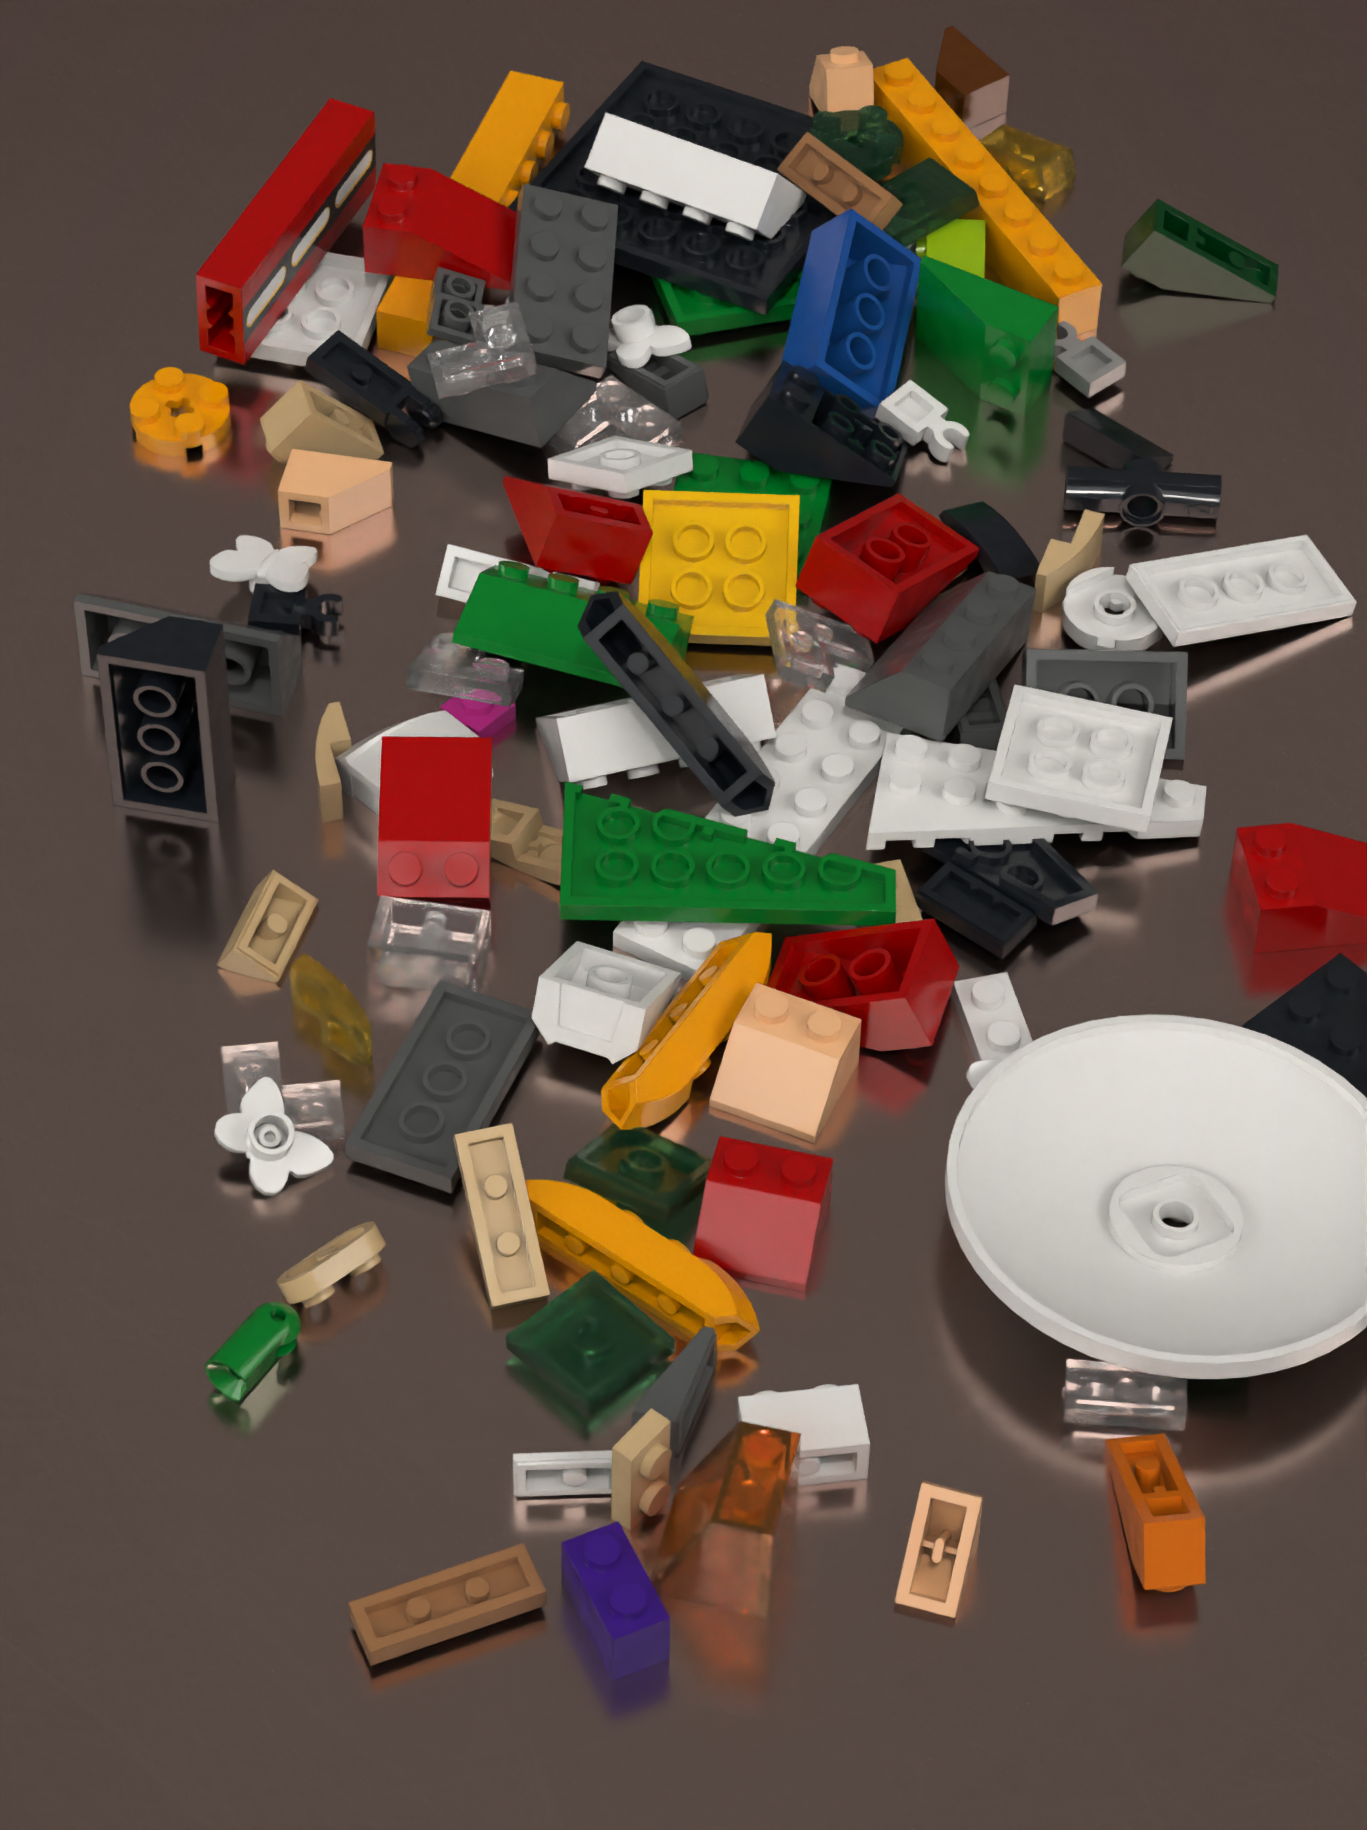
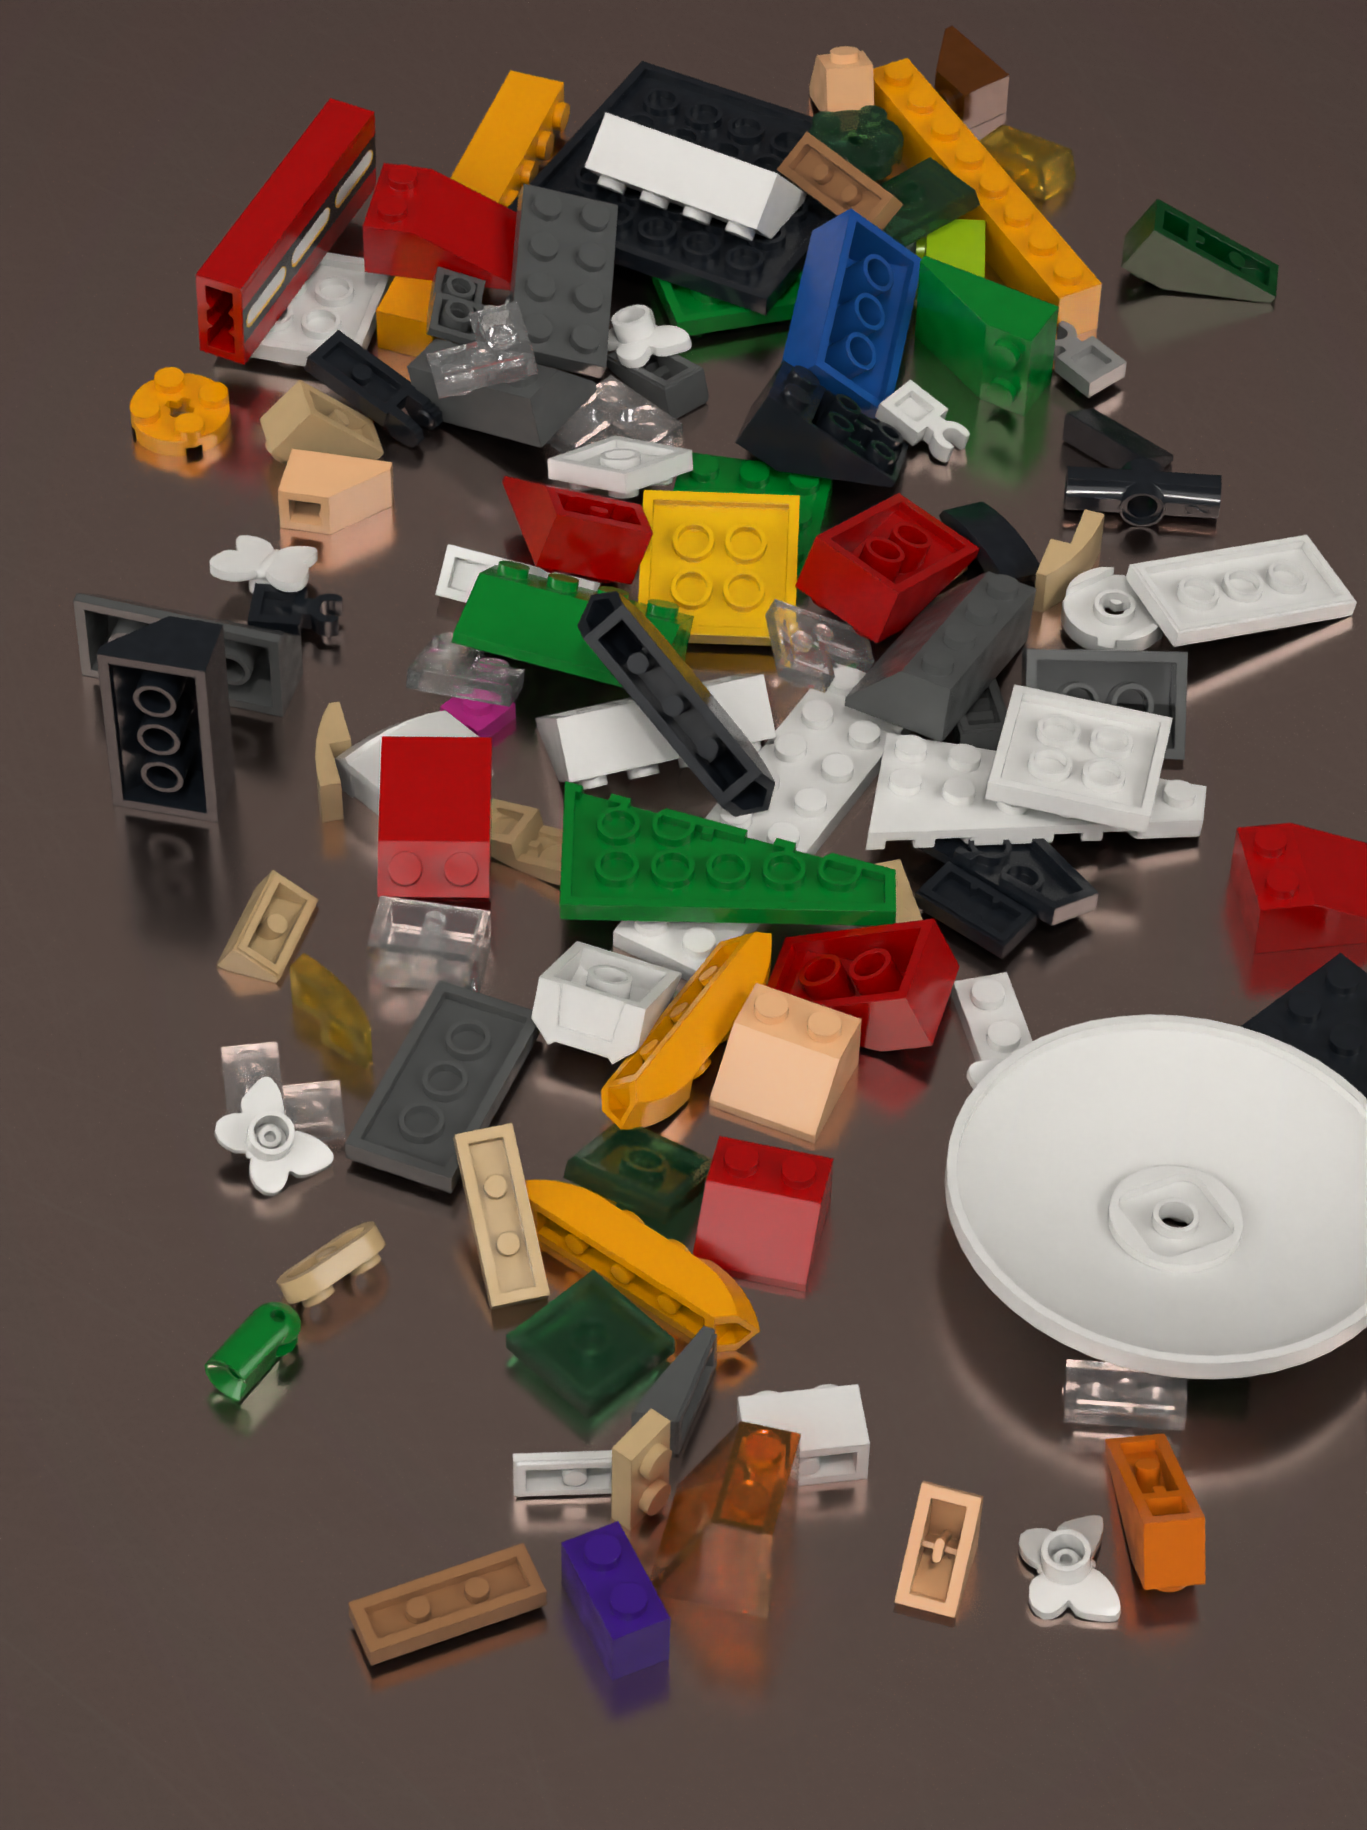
(1068, 1571): none -> white animal

